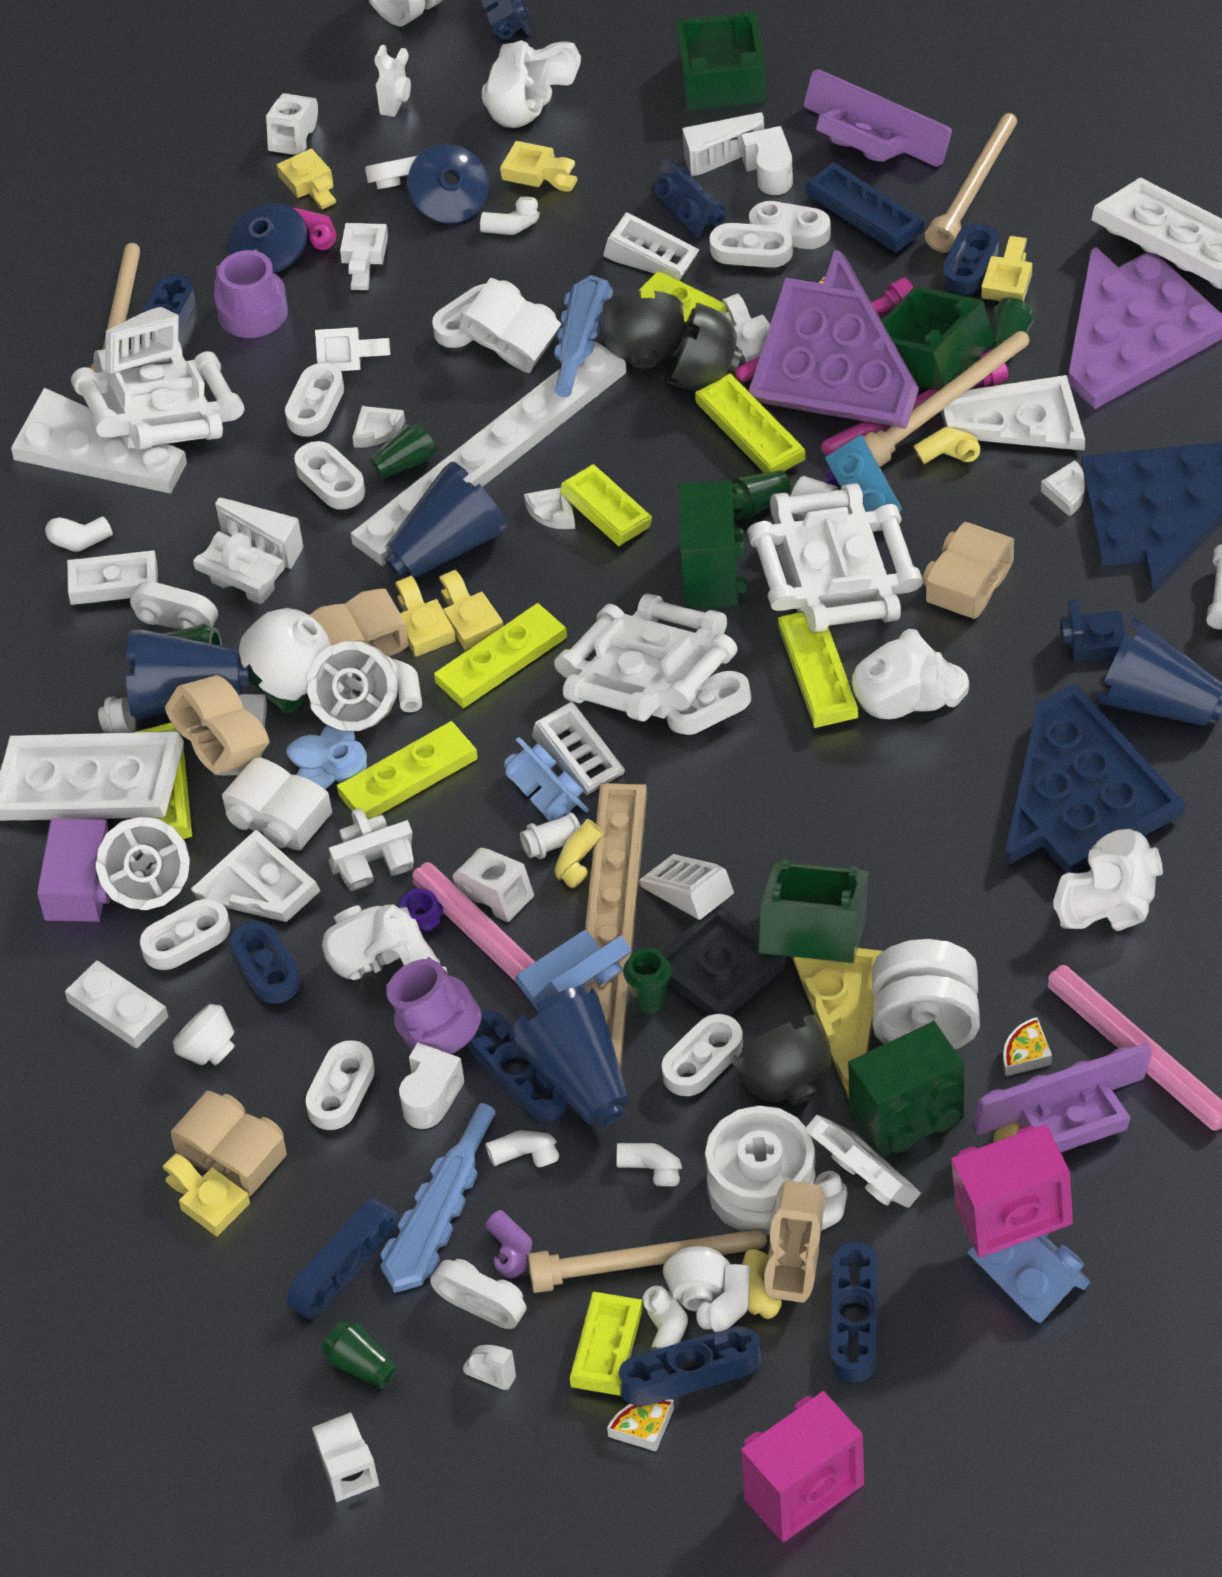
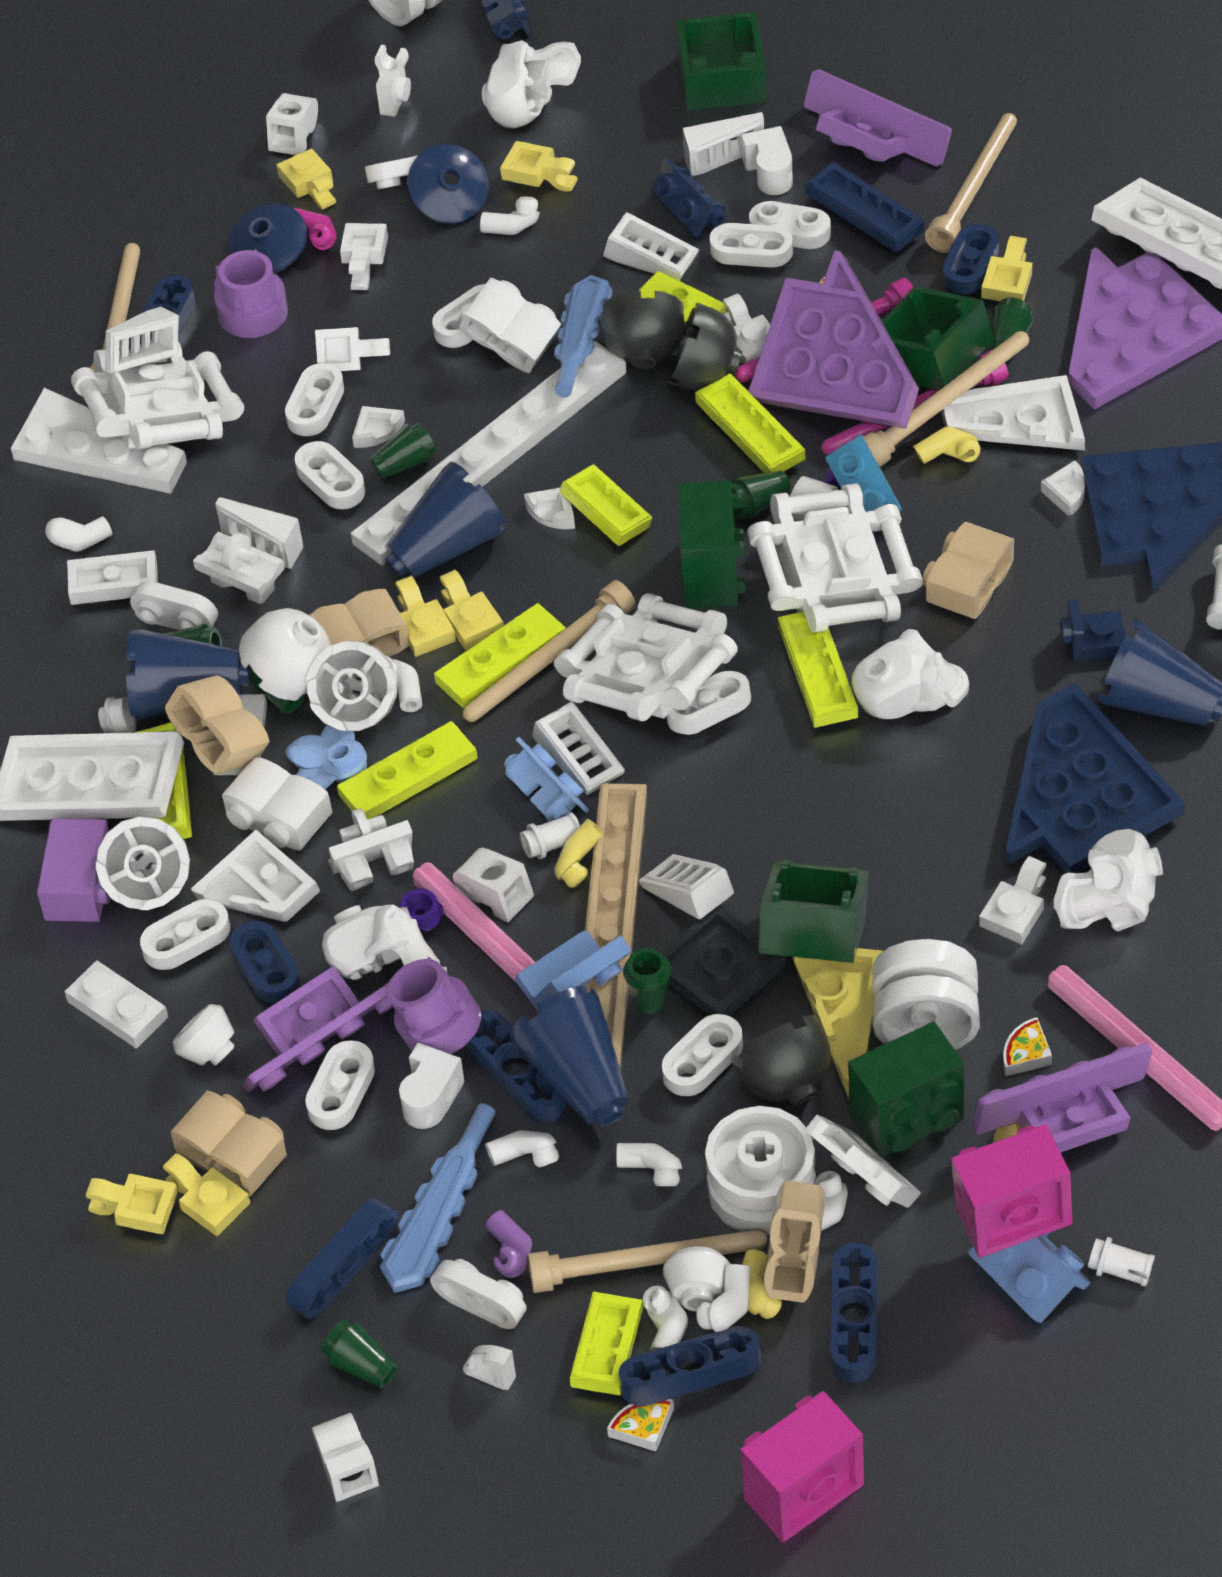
(139, 1204): none -> light yellow plate
(306, 1020): none -> medium lavender bracket
(614, 593): none -> tan piece
(1016, 908): none -> white plate
(1120, 1261): none -> white pin

